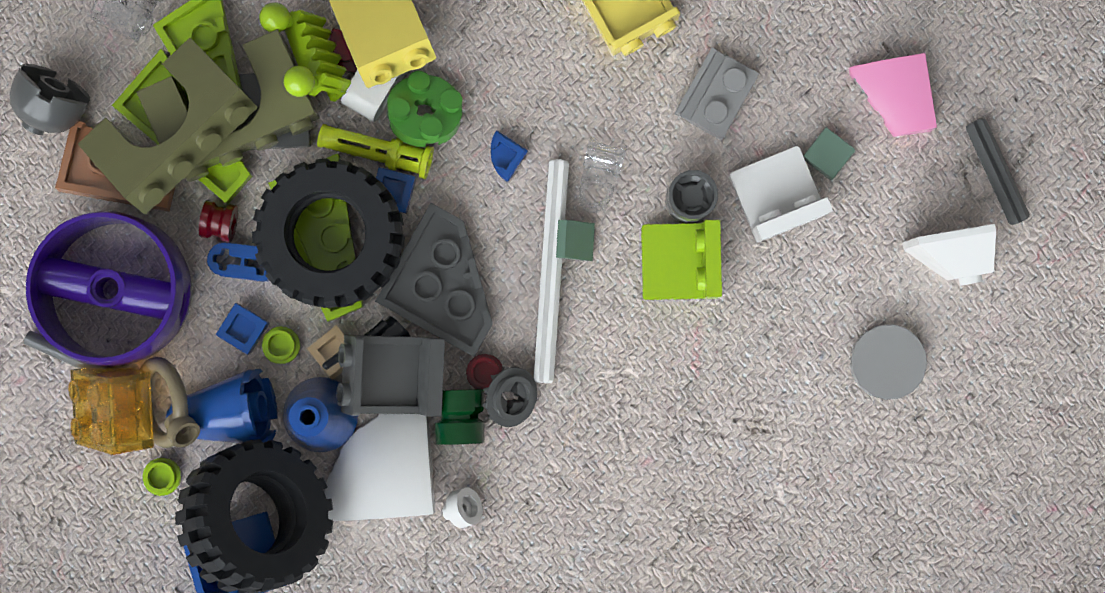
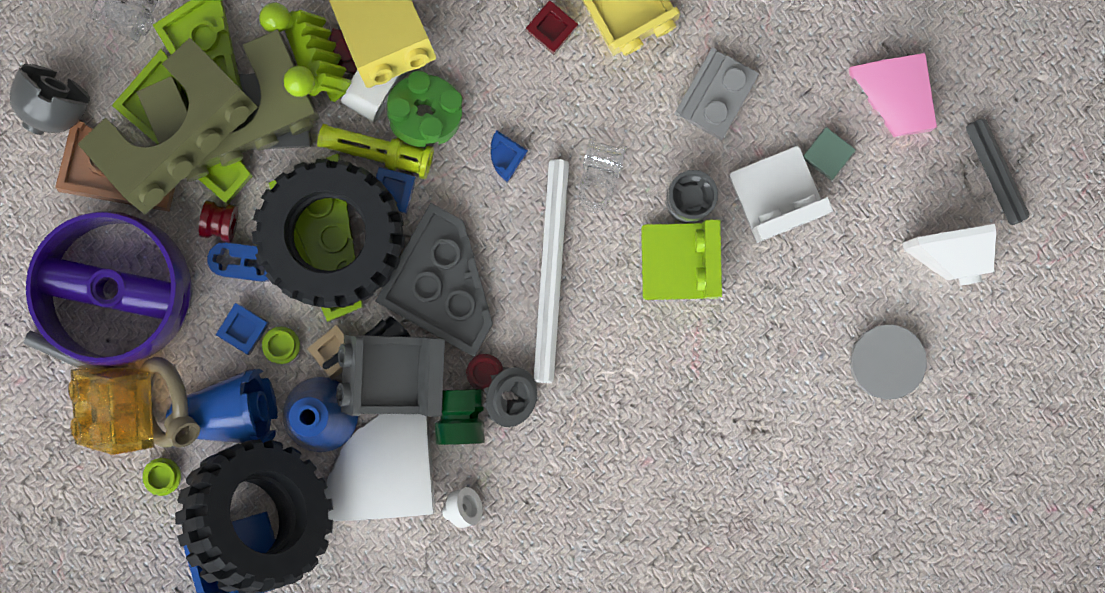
(551, 27): none -> dark red plate
(575, 240): sand green tile -> none

